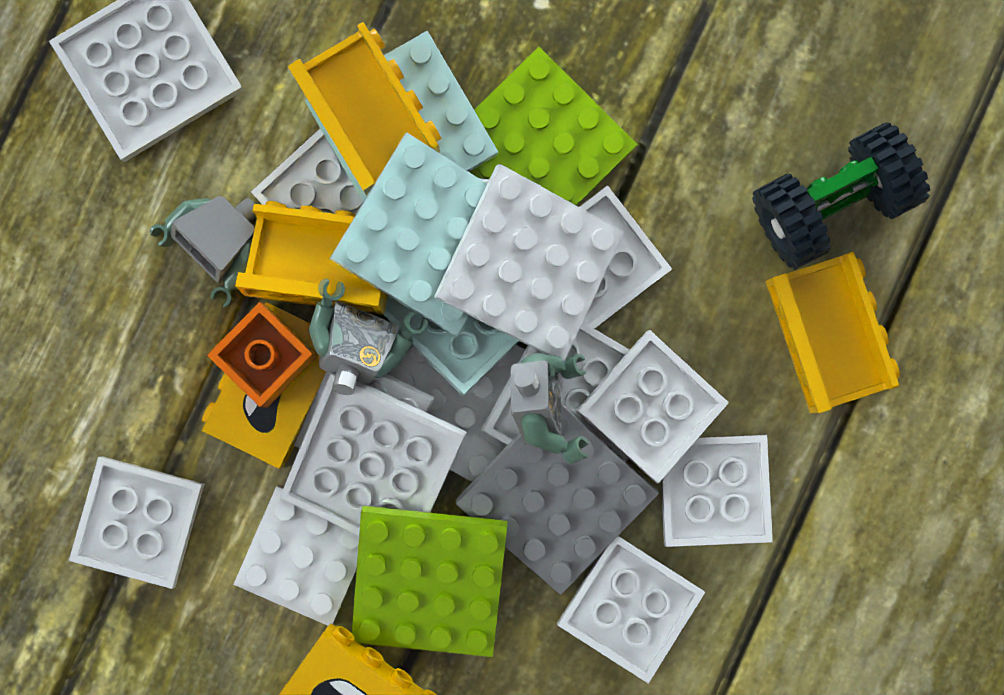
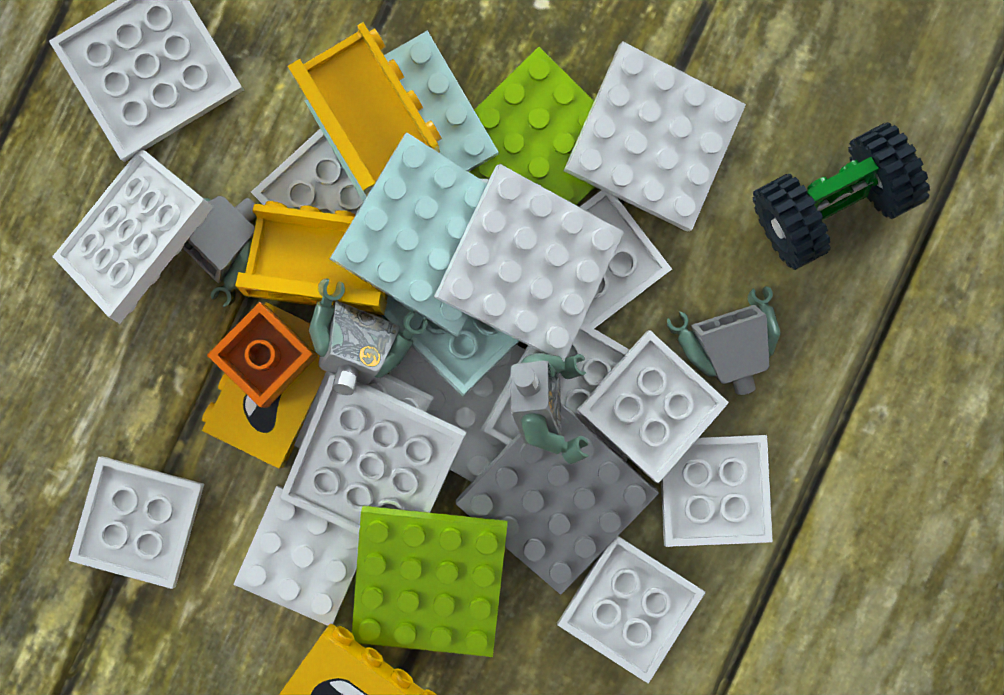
(131, 234): none -> white plate
(654, 137): none -> white plate
(733, 344): none -> light grey torso
(833, 332): yellow panel -> none

